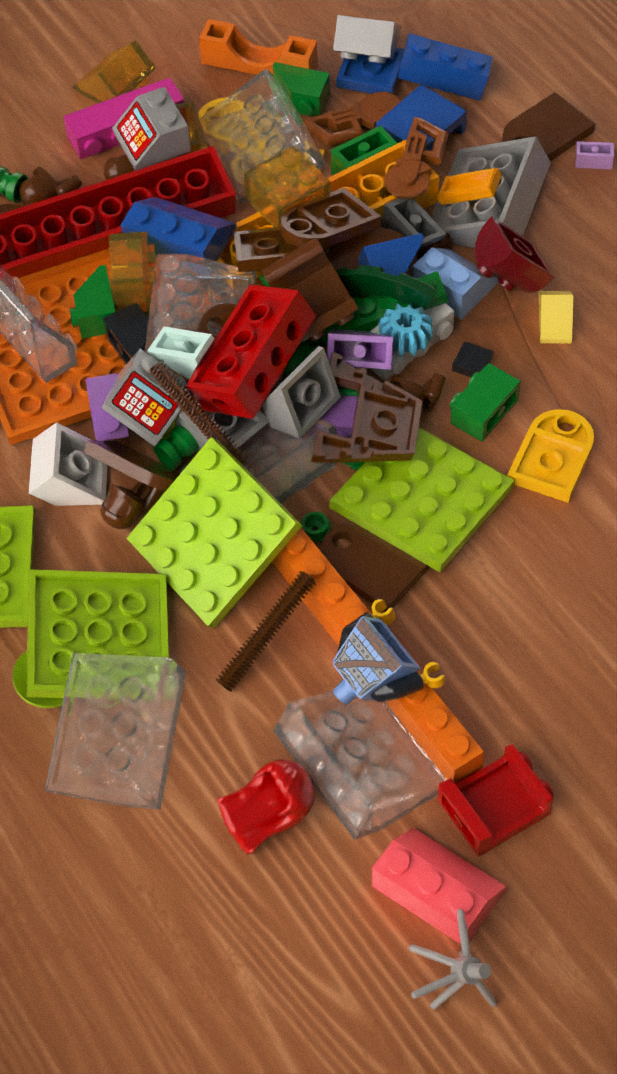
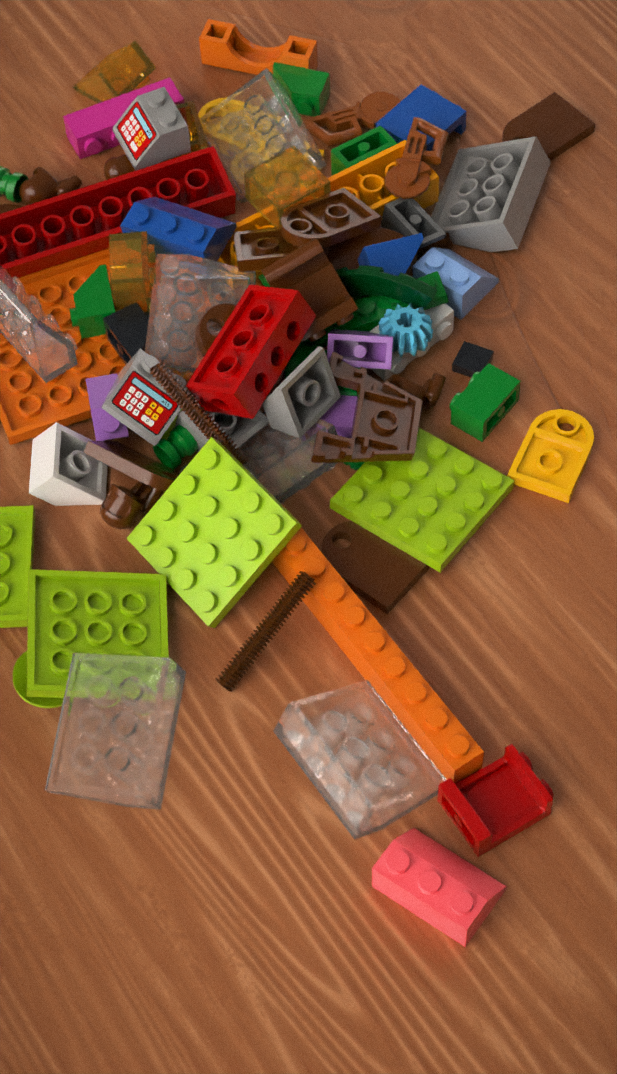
(181, 349): light aqua slope -> none
(269, 804): red piece -> none
(316, 520): green plate -> none
(366, 37): light grey slope -> none
(370, 76): blue plate -> none
(376, 662): torso -> none
(445, 67): blue slope -> none
(463, 969): light grey plant -> none
(469, 186): light orange tile -> none
(510, 257): dark red brick -> none
(555, 316): light yellow slope -> none
(594, 155): lavender piece -> none

